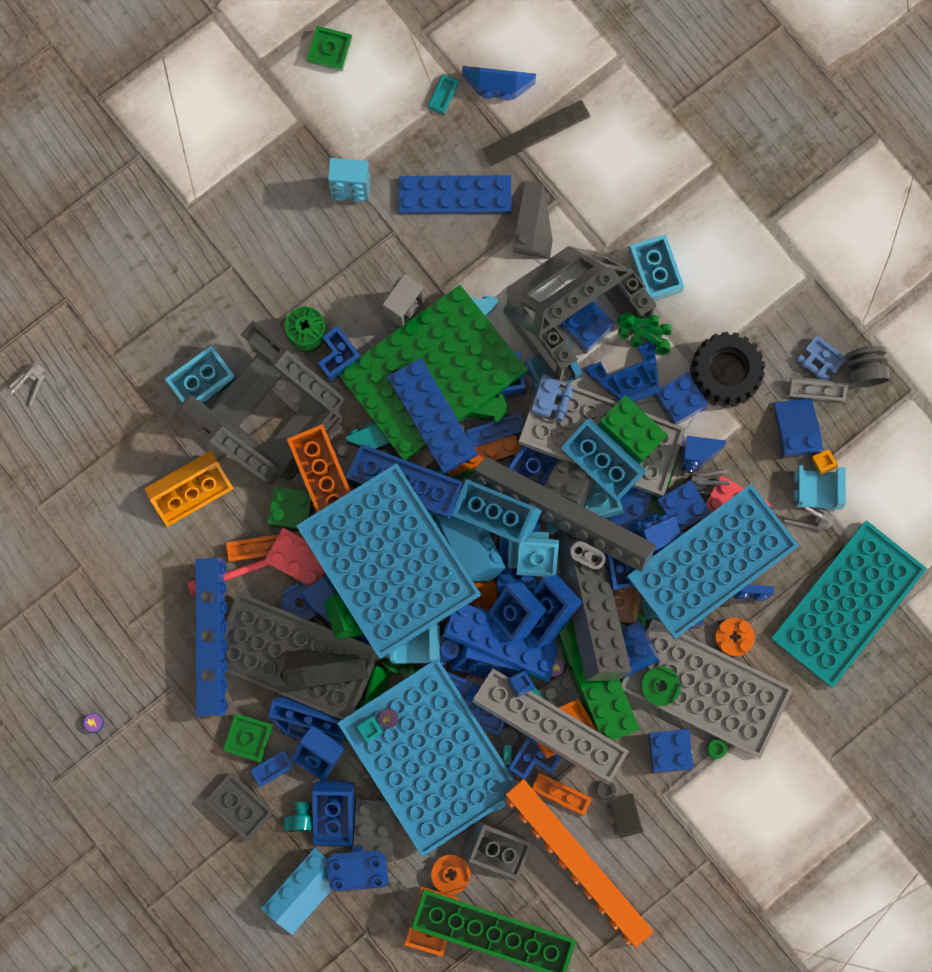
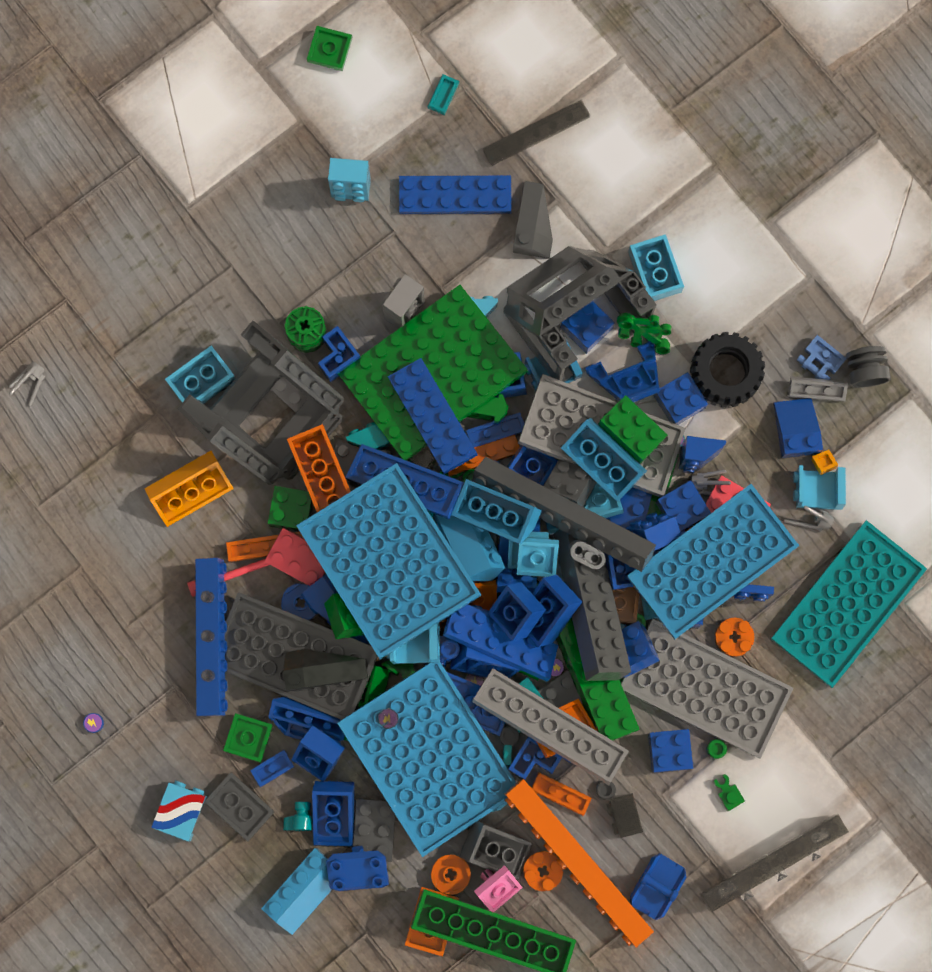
(179, 810): none -> panel
(369, 729): teal tile -> none
(497, 888): none -> bright pink tile
(498, 83): blue wedge -> none
(521, 684): blue tile -> none
(532, 874): none -> orange plate
(546, 396): medium blue plate -> none
(658, 886): none -> blue shield
(671, 683): green plate -> none
(730, 795): none -> green plate
(774, 863): none -> clear smoke piece

